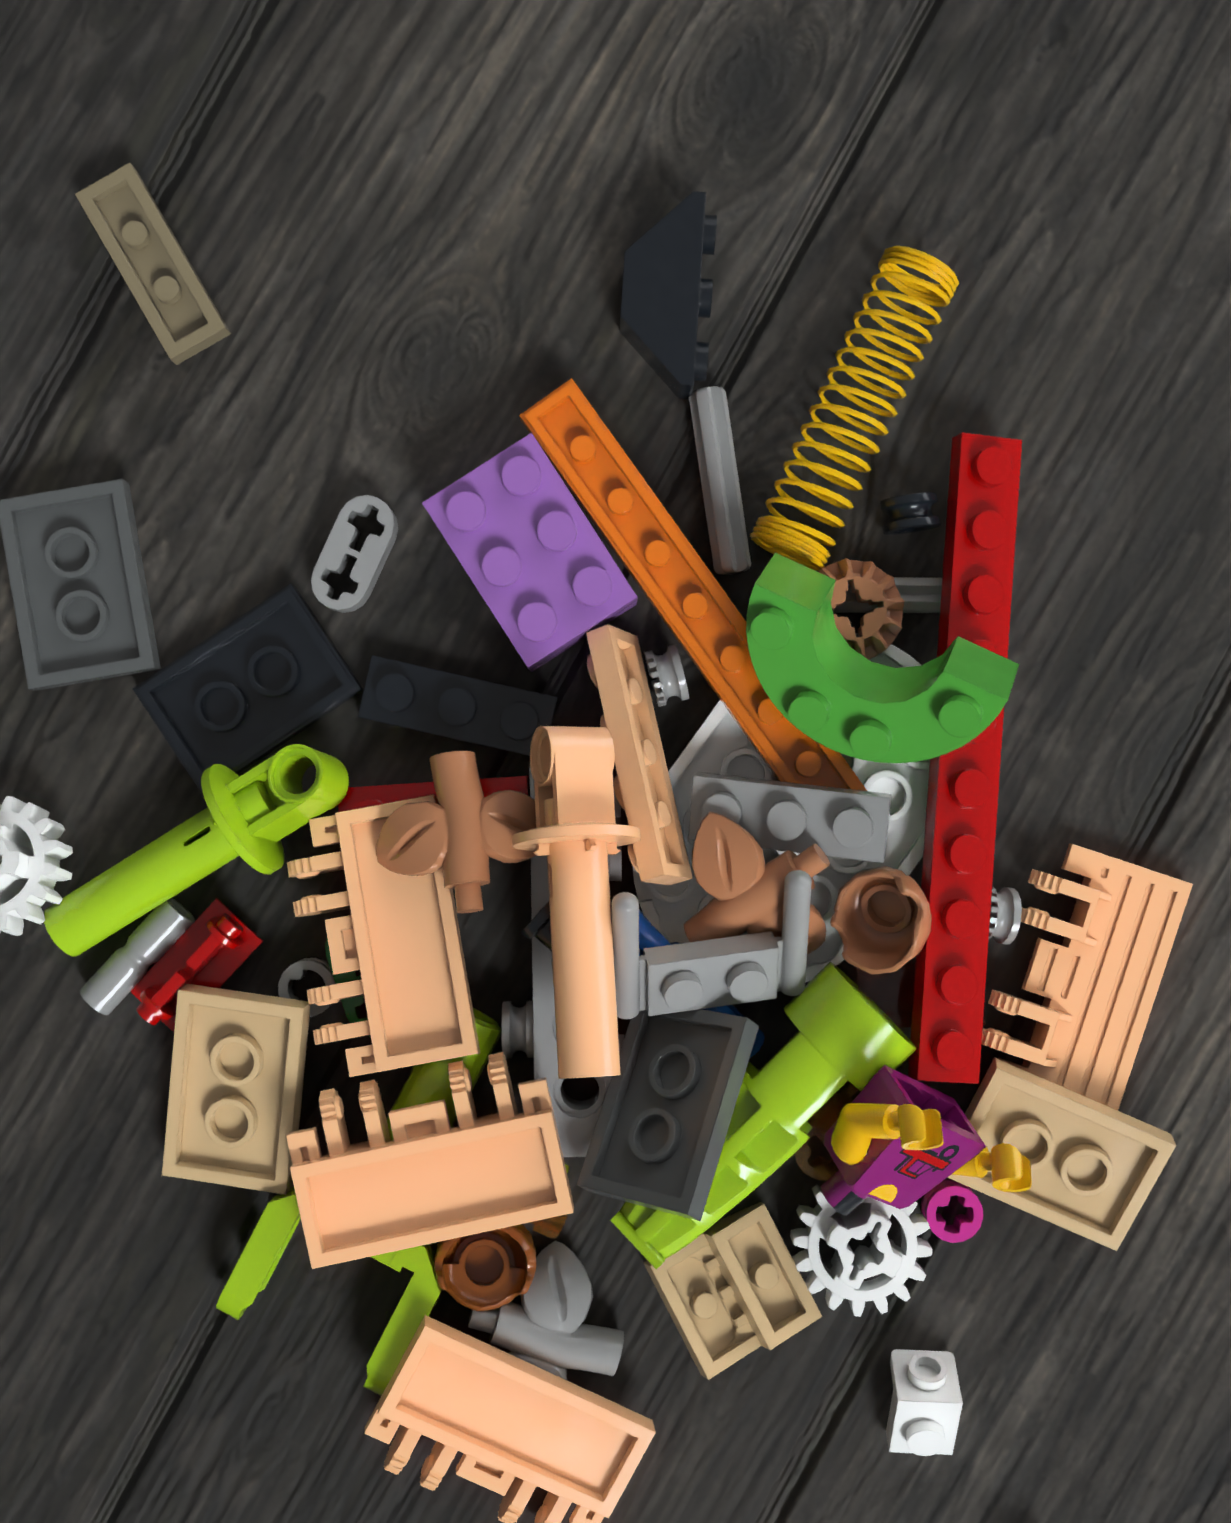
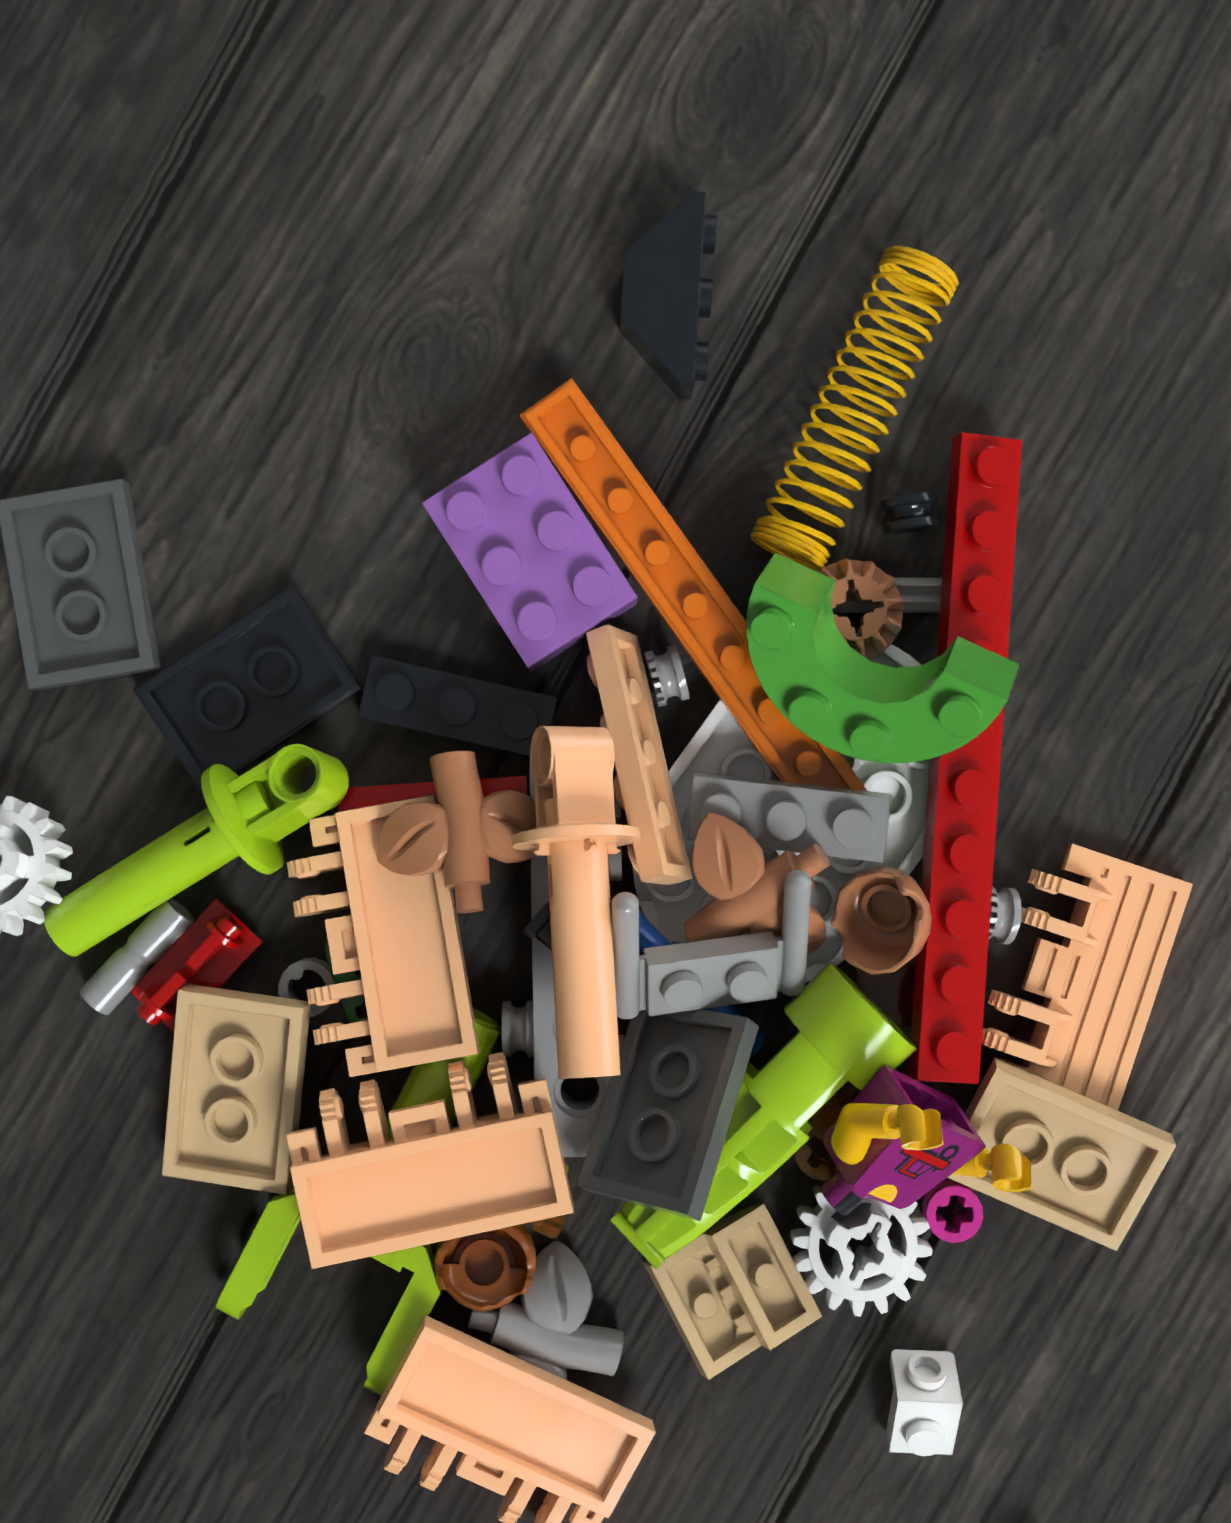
(152, 263): dark tan plate -> none
(341, 547): light grey beam -> none
(720, 480): light grey axle -> none

